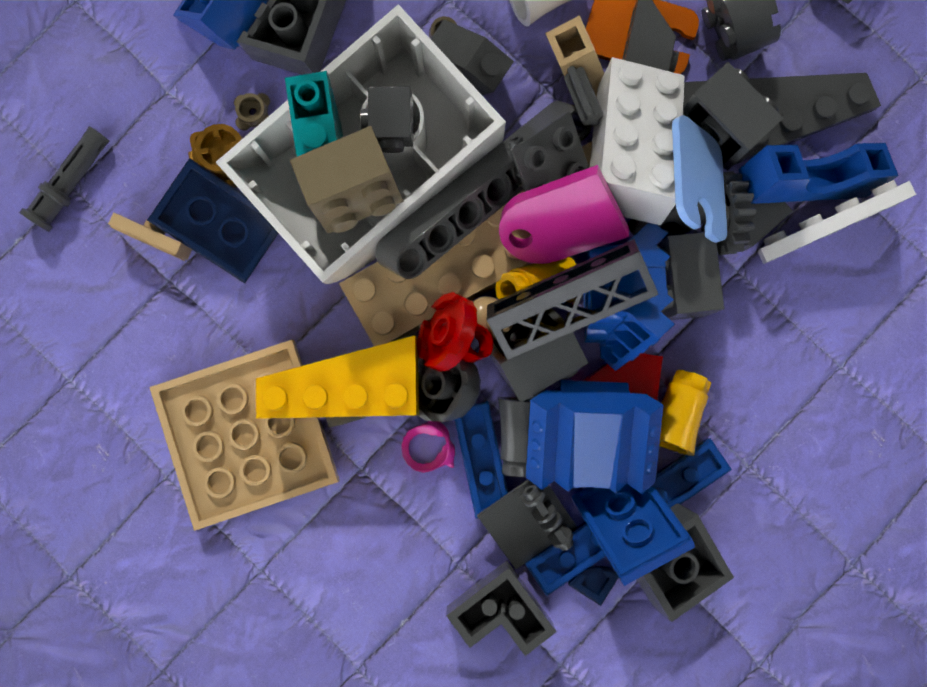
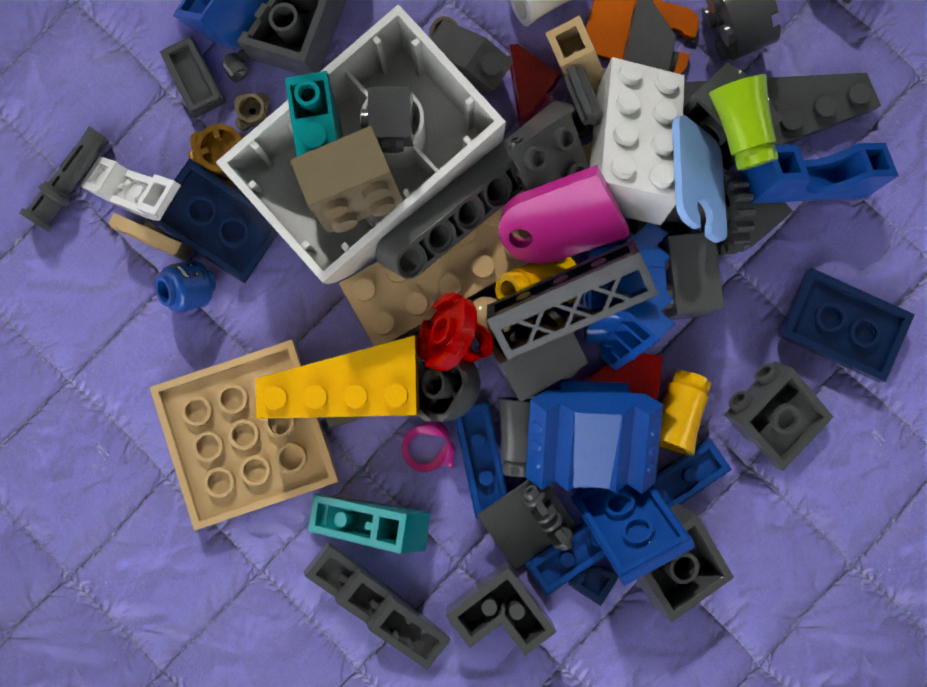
(129, 189): none -> white slope
(185, 286): none -> blue head
(192, 77): none -> dark grey tile
(234, 65): none -> dark grey hand
(370, 523): none -> teal slope
(377, 605): none -> dark grey slope
(531, 82): none -> clear red slope
(747, 120): none -> lime plant
(778, 413): none -> dark grey plate
(846, 325): none -> dark blue plate
(847, 214): white wing -> none

